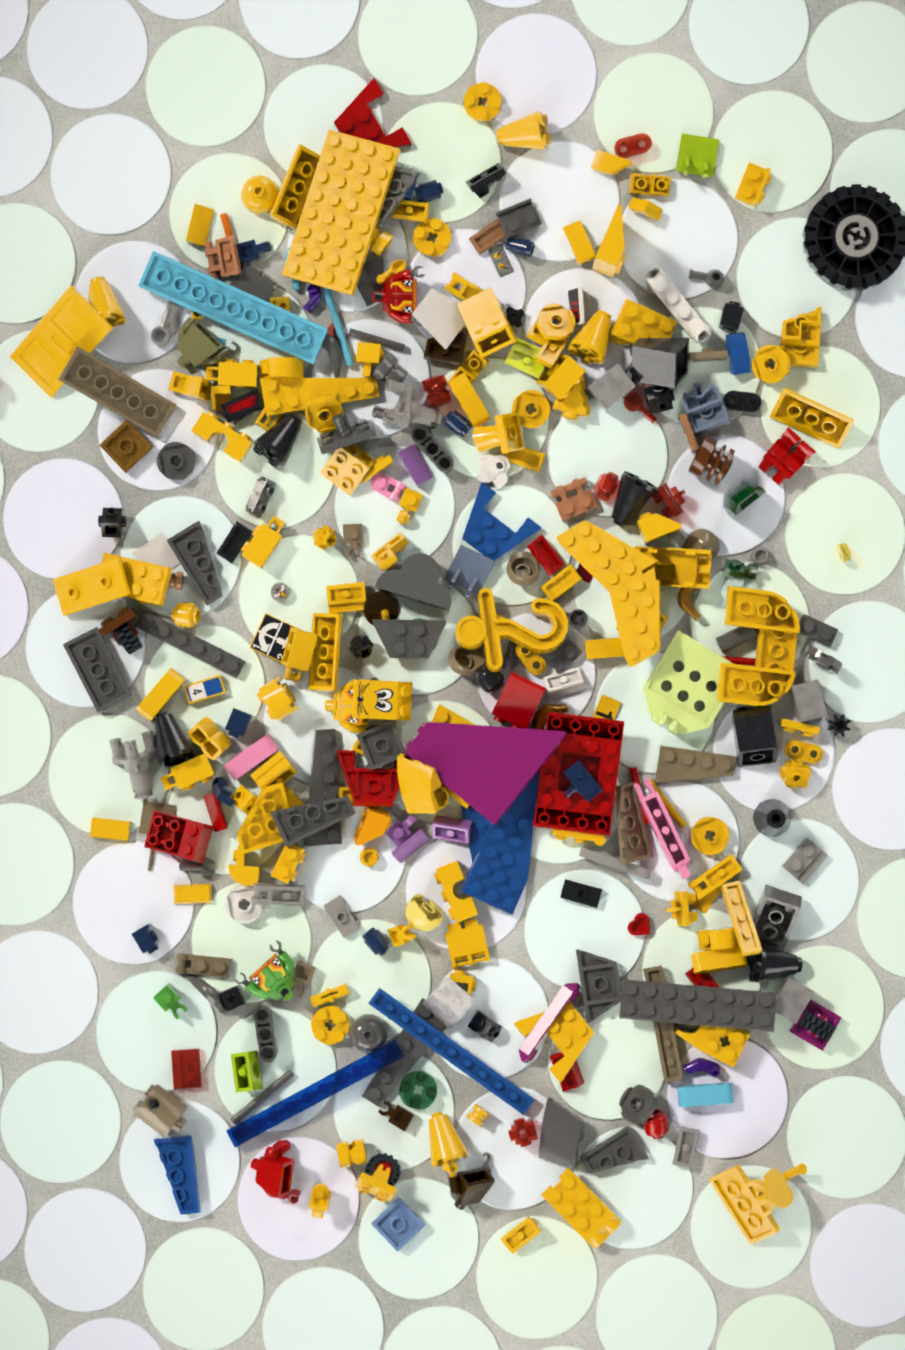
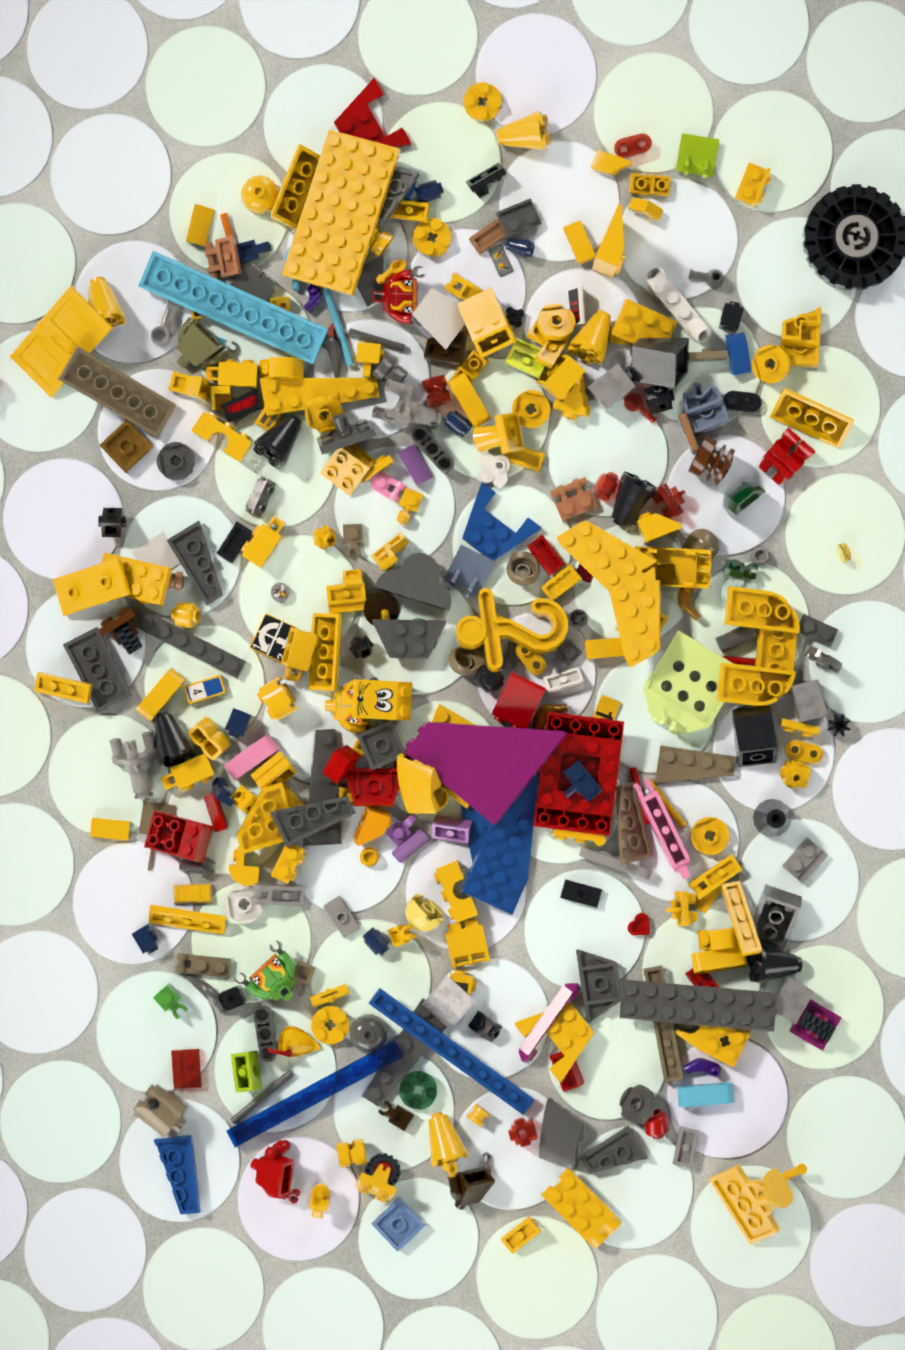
(63, 687): none -> yellow plate
(187, 919): none -> yellow plate
(295, 1042): none -> yellow piece
(341, 763): none -> red slope
(352, 577): none -> yellow tile

